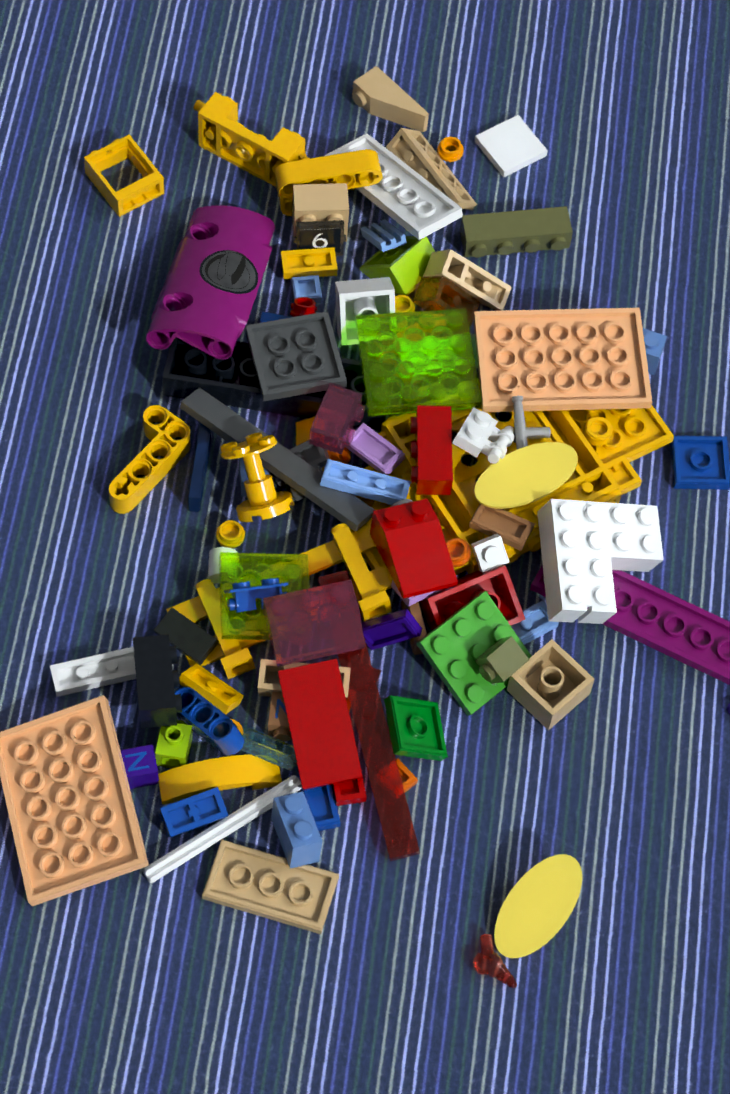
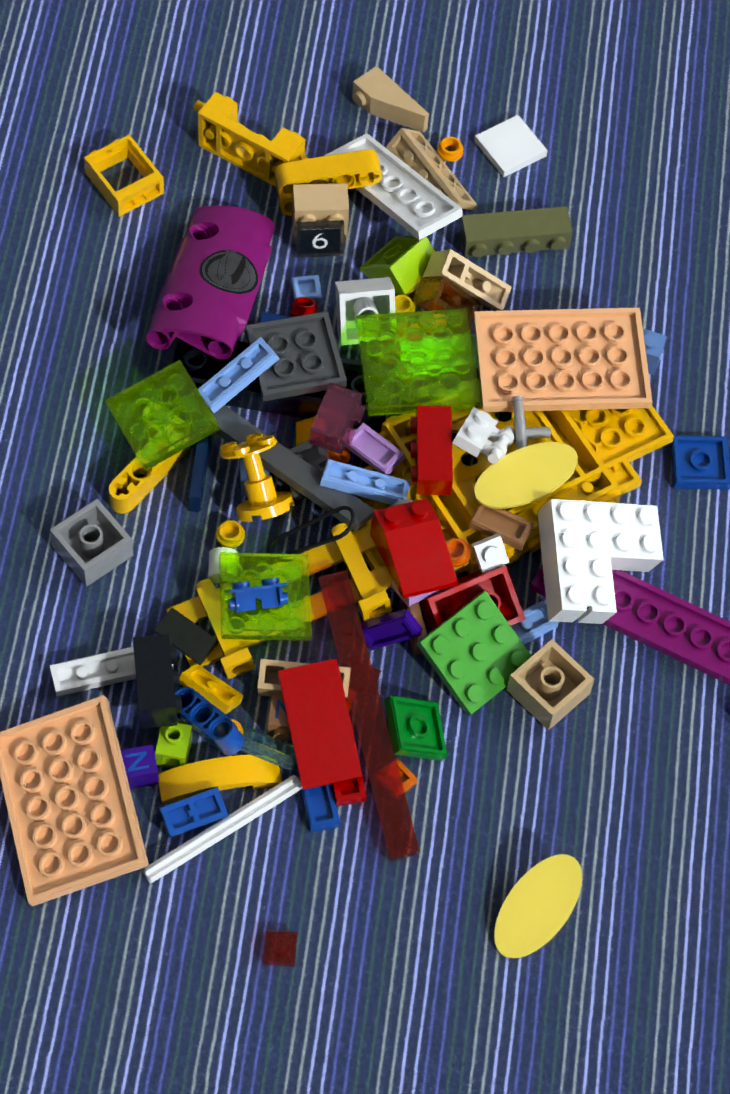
(91, 542): none -> light grey brick
(162, 415): none -> clear neon green plate
(237, 374): none -> light blue tile
(269, 888): tan tile -> none
(280, 948): none -> clear red plate
(296, 829): medium blue brick -> none
(309, 262): yellow plate -> none
(313, 623): clear pink slope -> none
(352, 522): none -> black piece
(388, 234): light blue tile -> none
(491, 963): clear red animal -> none
(501, 660): olive brick -> none
(598, 431): yellow tile -> none

